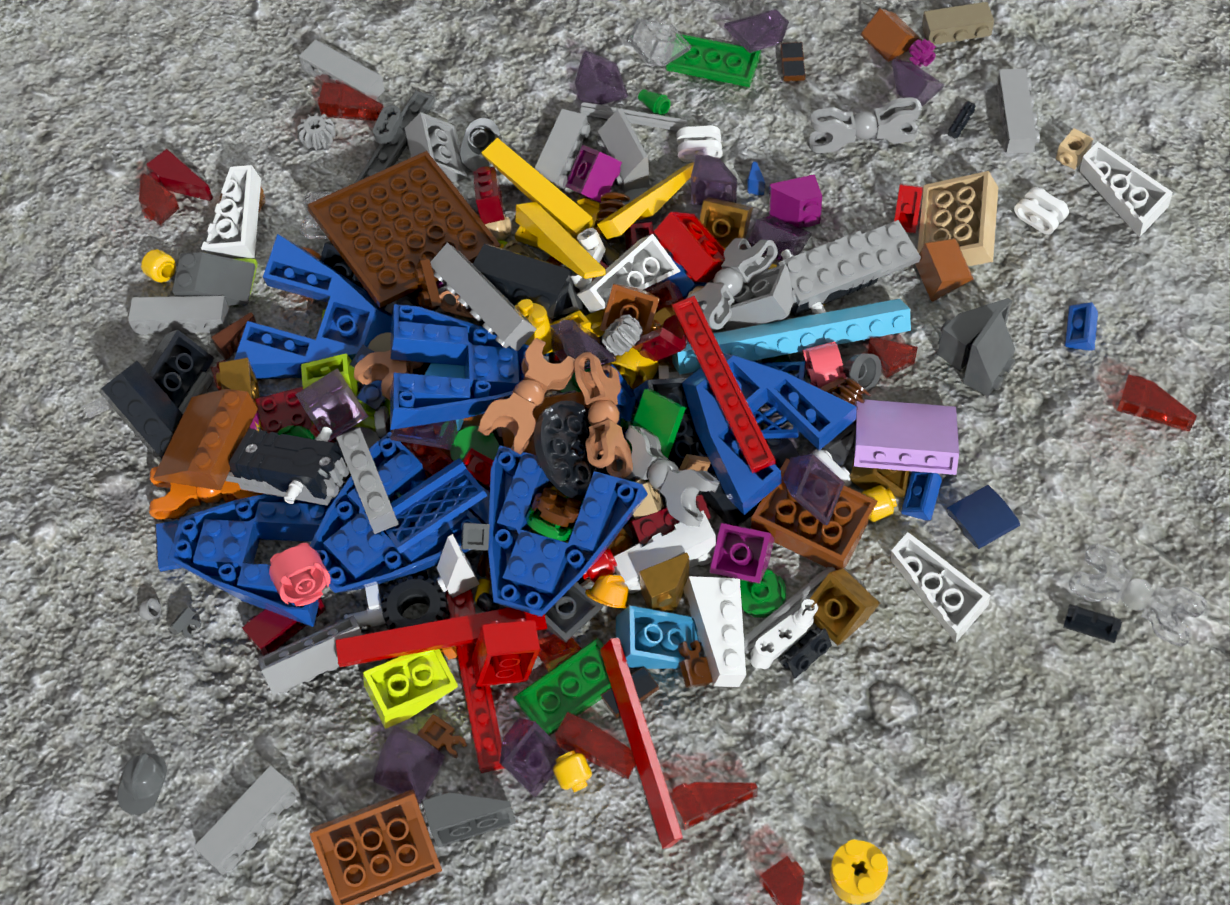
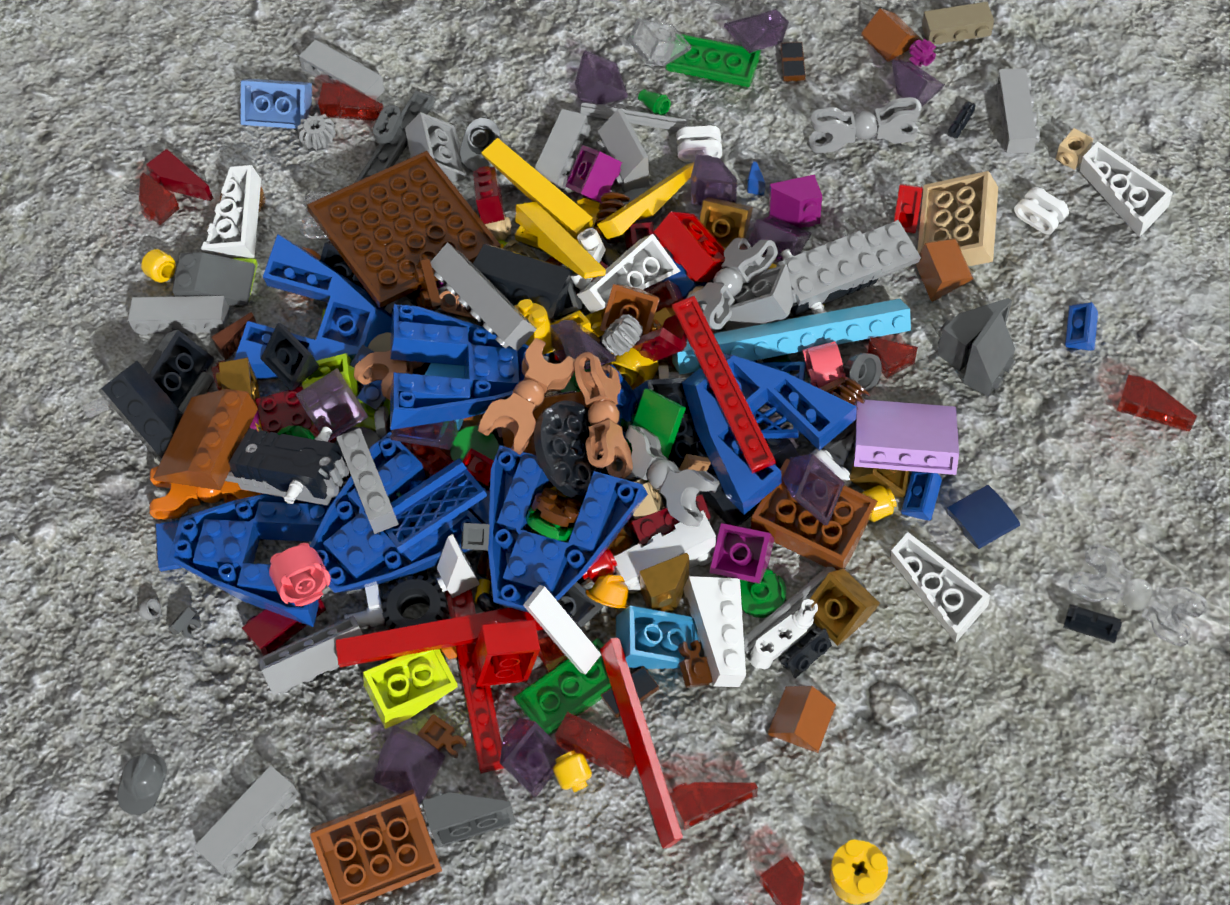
(275, 103): none -> medium blue slope
(288, 358): none -> black slope
(562, 629): none -> white tile
(802, 717): none -> dark orange slope

